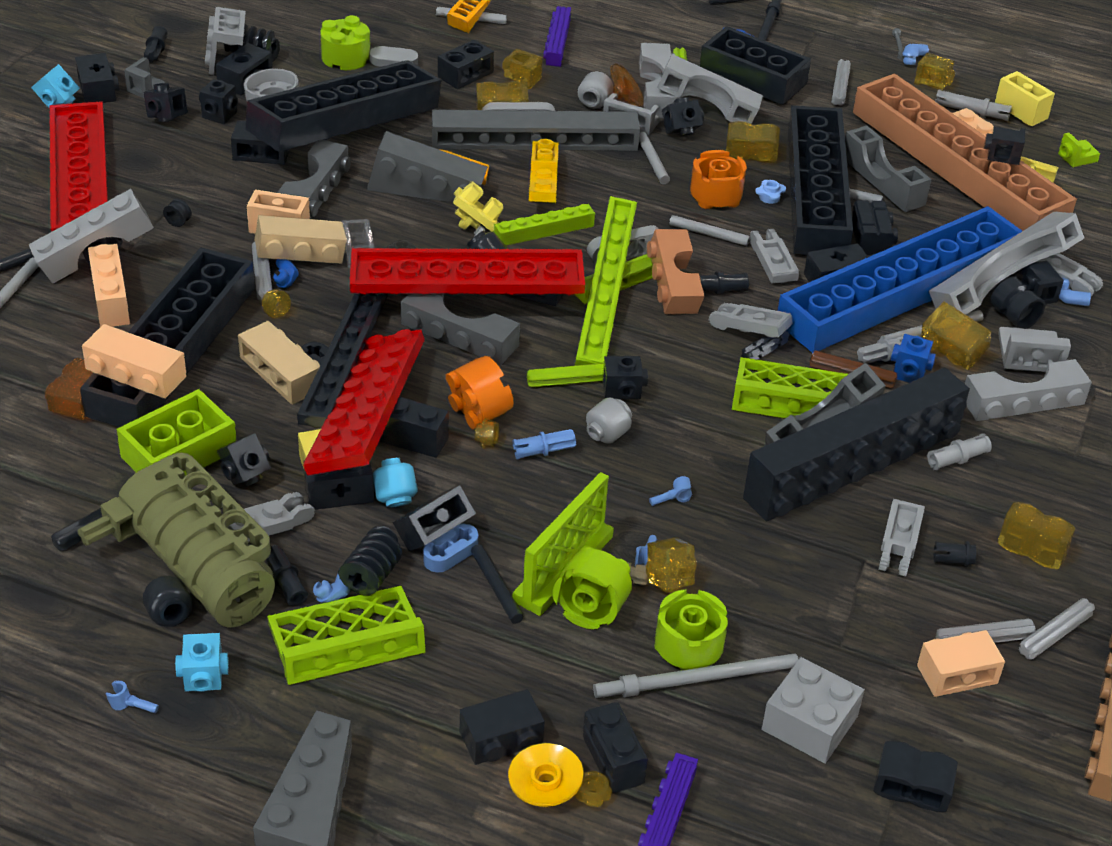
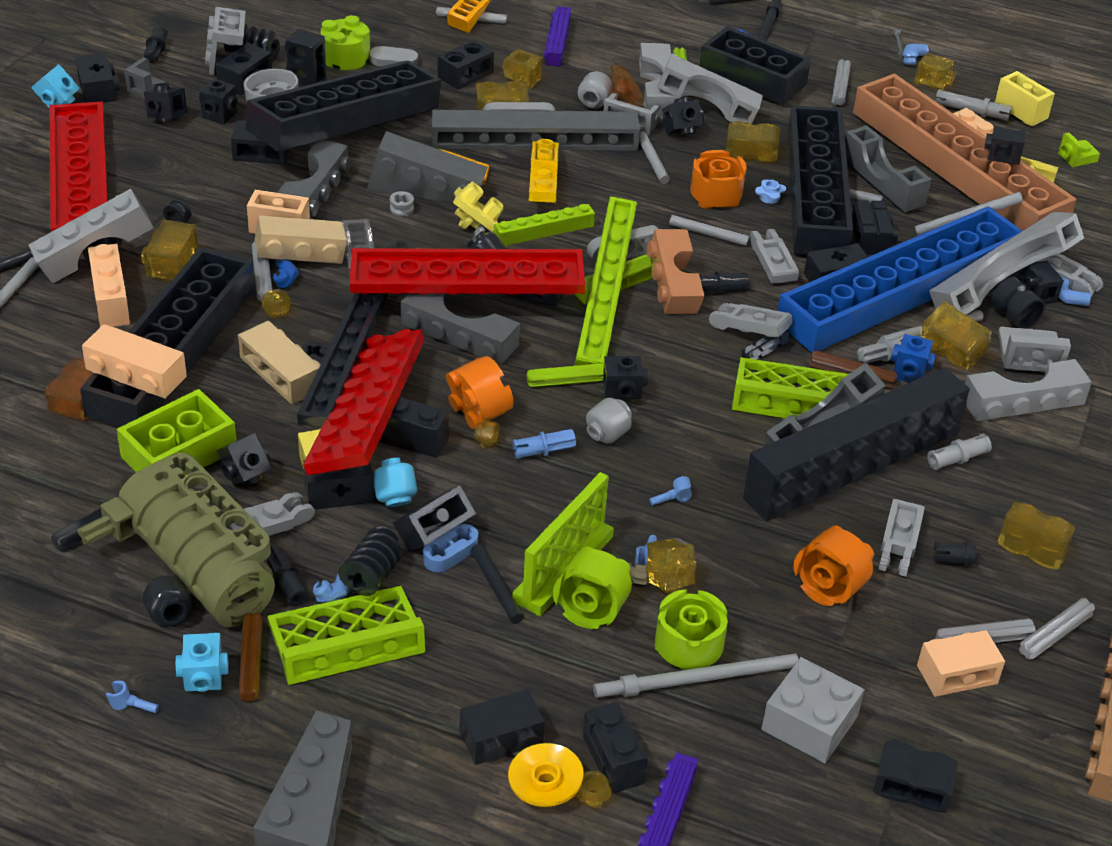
(169, 249): none -> clear yellow brick
(250, 657): none -> reddish brown axle
(306, 57): none -> black brick
(401, 203): none -> light grey bush
(834, 566): none -> orange brick
(995, 205): none -> light grey bar

